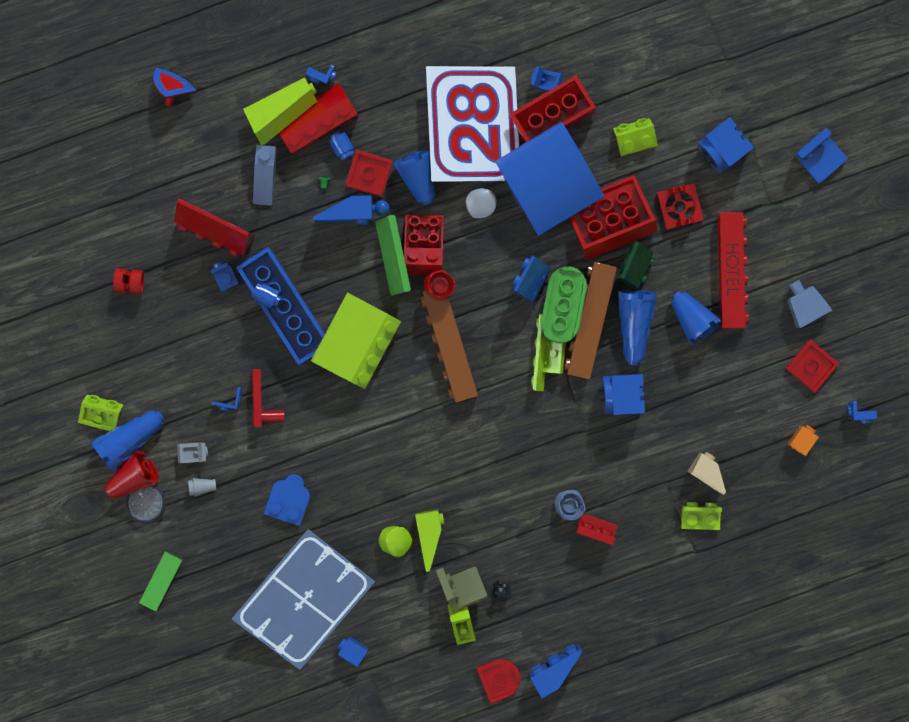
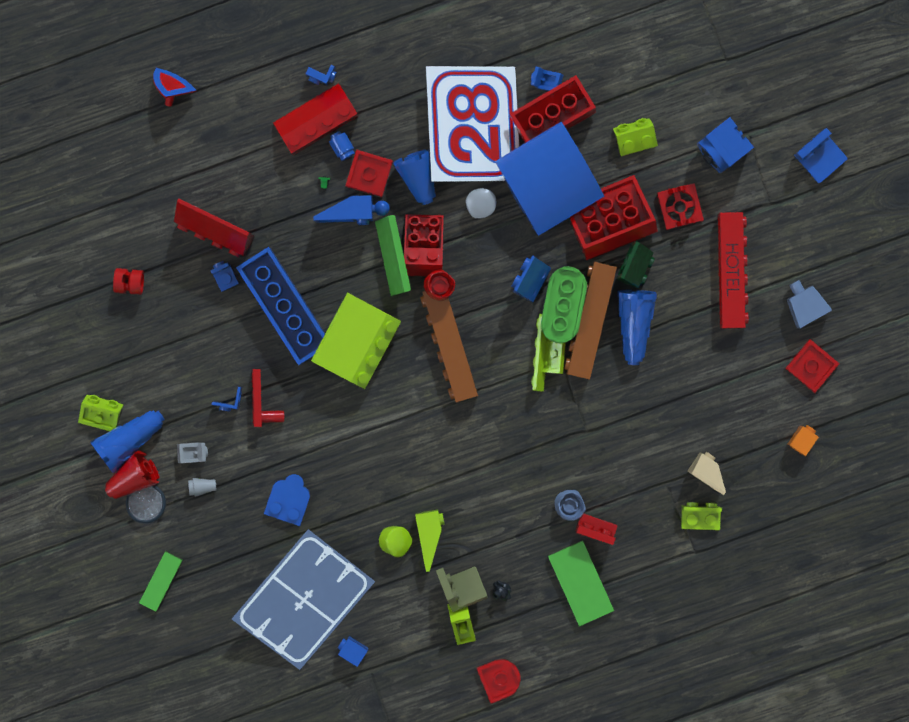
(264, 174): sand blue slope -> none
(266, 295): blue brick -> none
(280, 109): lime slope -> none
(551, 674): blue slope -> none
(580, 583): none -> bright green tile
(622, 394): blue piece -> none
(694, 317): blue cone -> none
(863, 416): blue bracket -> none

